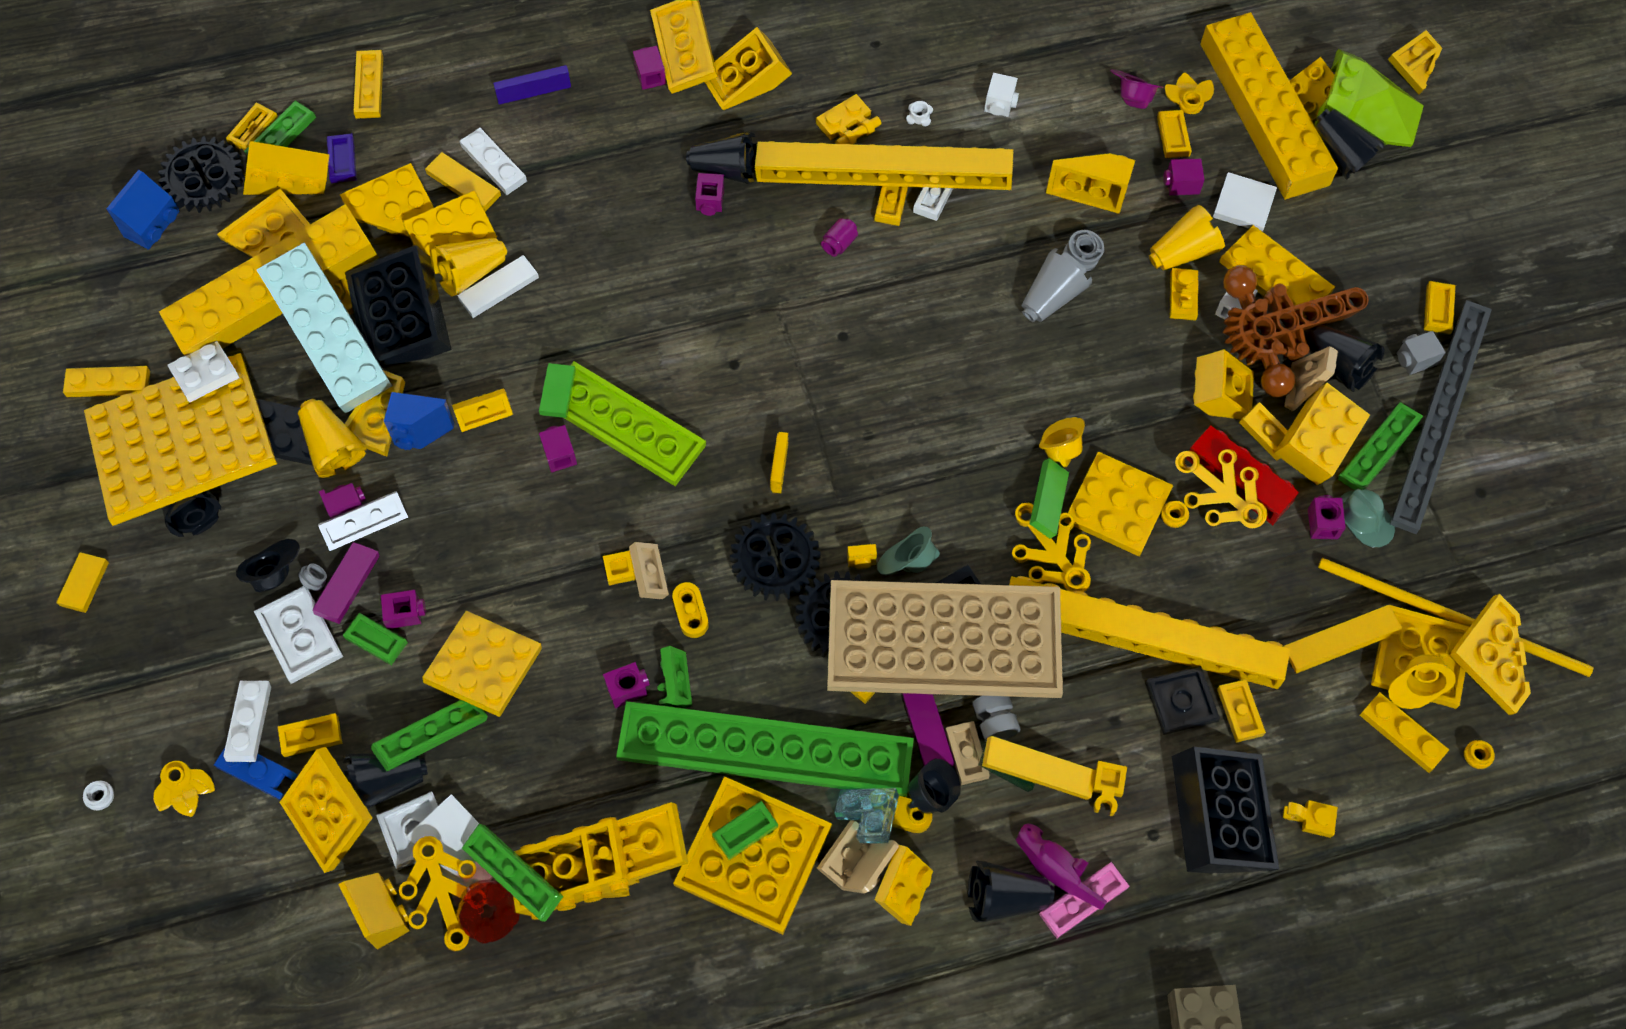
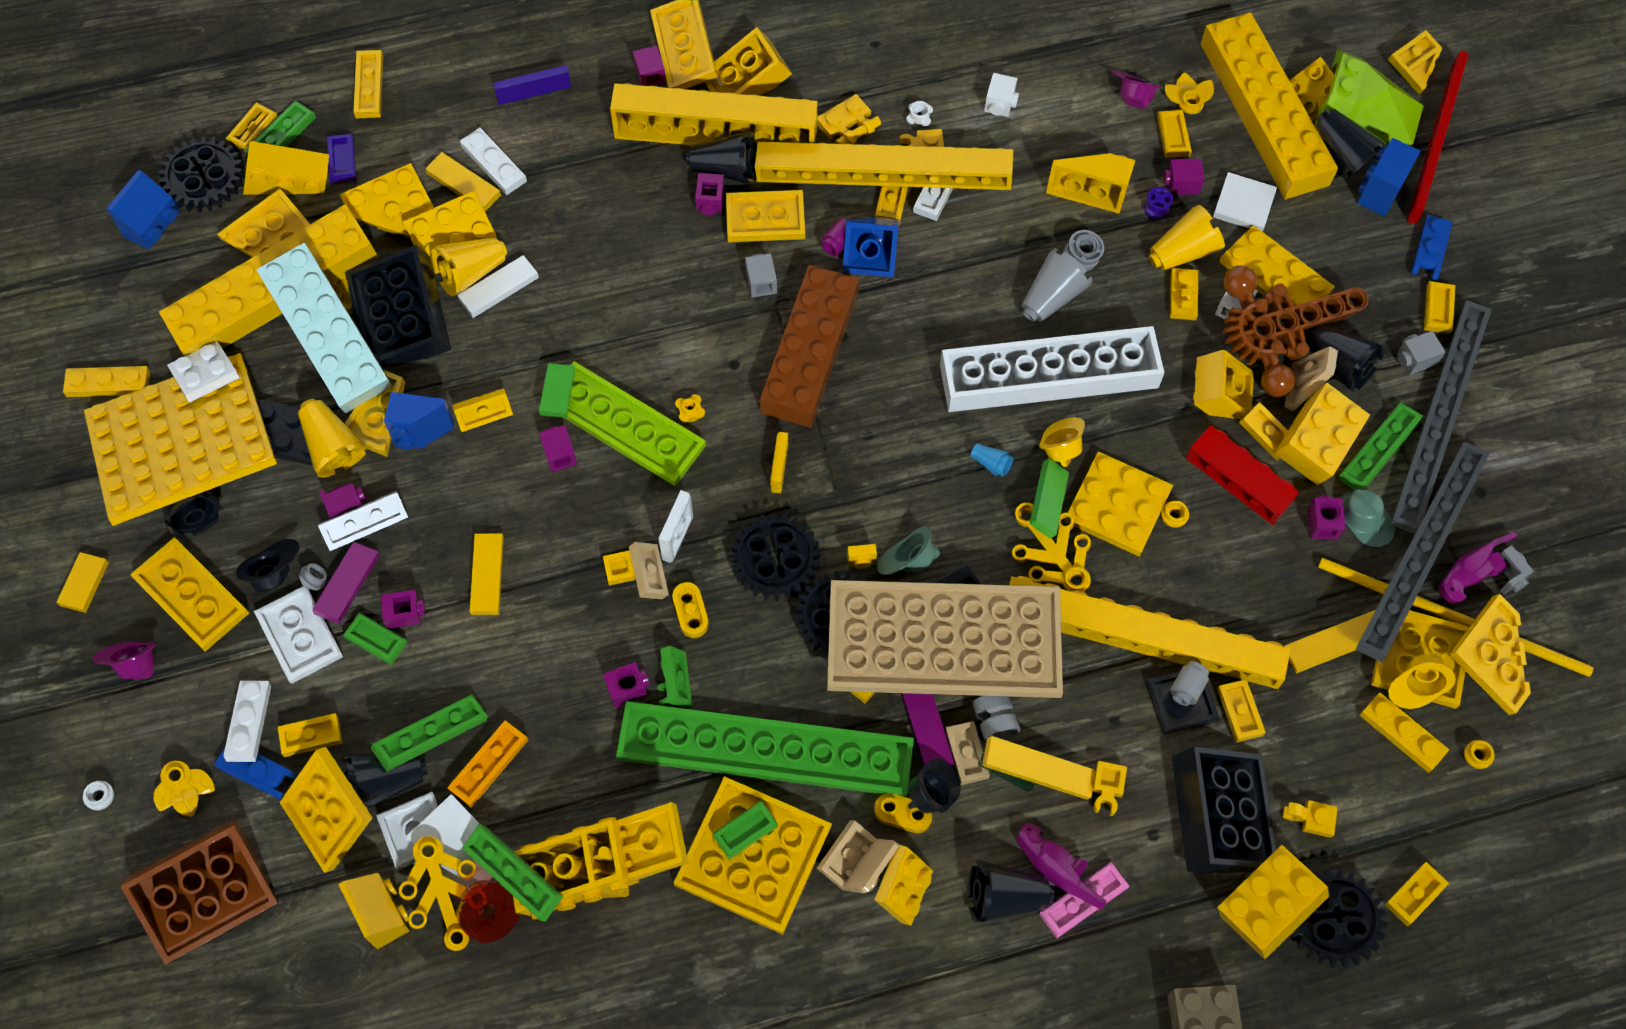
(128, 659): none -> magenta piece
(189, 594): none -> yellow plate
(199, 891): none -> dark orange slope
(482, 663): yellow plate -> none
(486, 574): none -> yellow tile
(487, 764): none -> light orange plate
(676, 526): none -> white tile
(690, 415): none -> yellow plate
(703, 116): none -> yellow brick
(761, 275): none -> light grey brick
(765, 216): none -> yellow plate
(809, 346): none -> dark orange brick
(870, 246): none -> blue slope
(873, 808): clear light blue plate -> none
(927, 138): none -> yellow plate
(993, 459): none -> dark azure cone
(1051, 369): none -> white brick
(1156, 197): none -> dark purple wheel
(1190, 683): none -> light grey brick
(1225, 491): yellow plant -> none
(1273, 901): none -> yellow brick
(1342, 944): none -> black gear
(1387, 176): none -> blue brick
(1416, 894): none -> yellow plate
(1422, 552): none -> dark grey plate
(1432, 245): none -> blue hinge
(1437, 137): none -> red tile
(1473, 568): none -> magenta animal
(1516, 570): none -> light grey bracket

